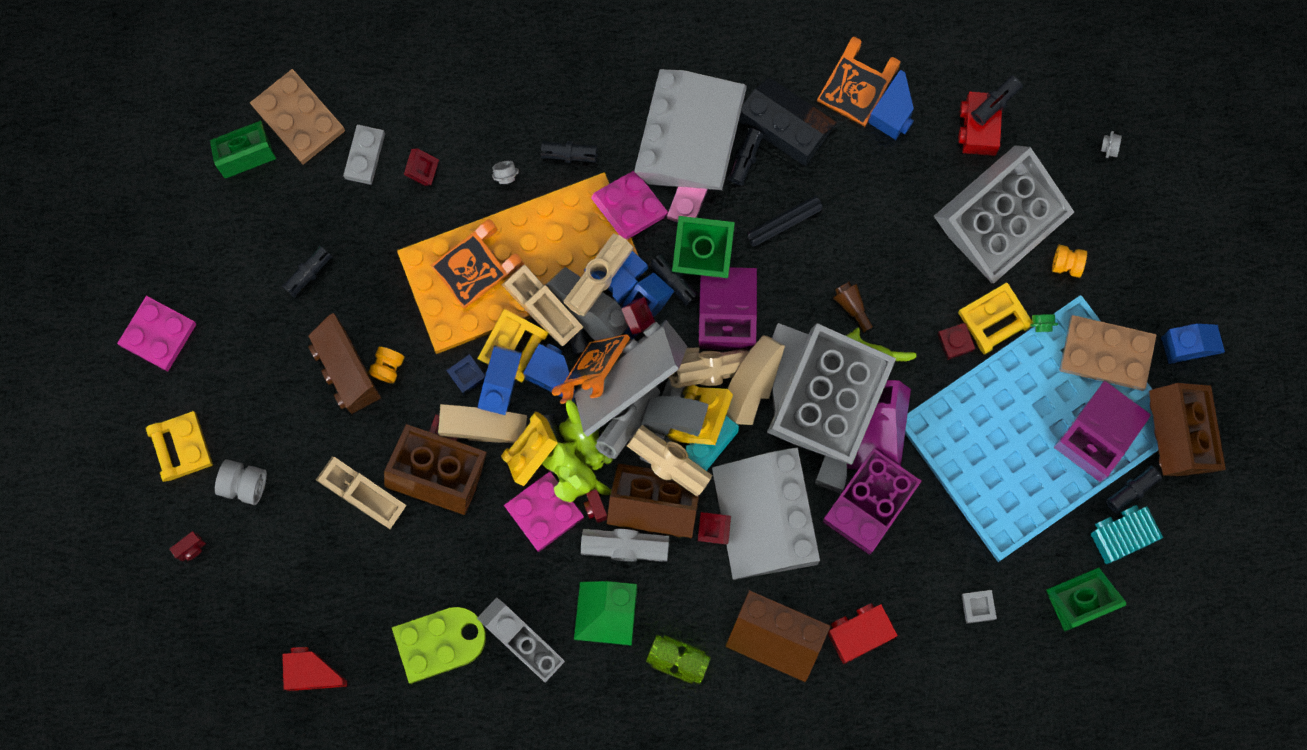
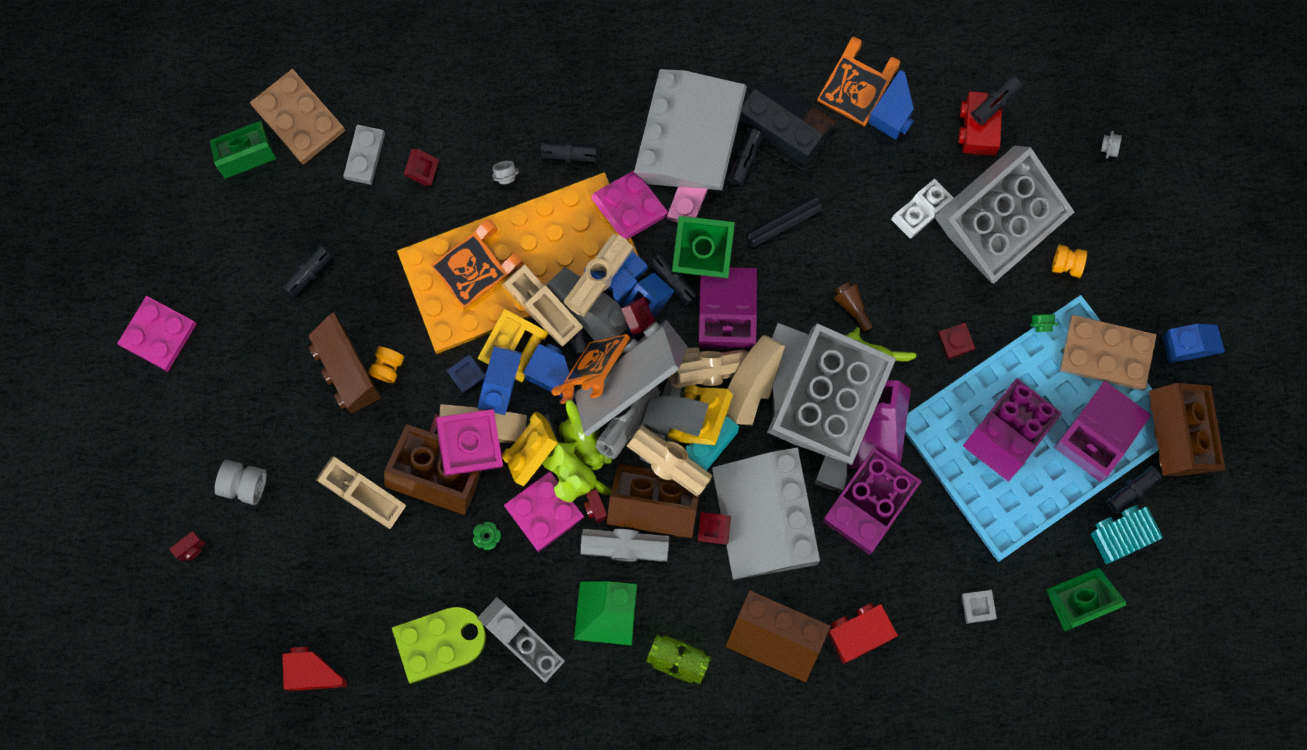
(188, 443): yellow plate -> none
(469, 442): none -> dark pink plate
(494, 535): none -> green plate
(922, 208): none -> white slope
(989, 311): yellow plate -> none
(1012, 429): none -> magenta slope

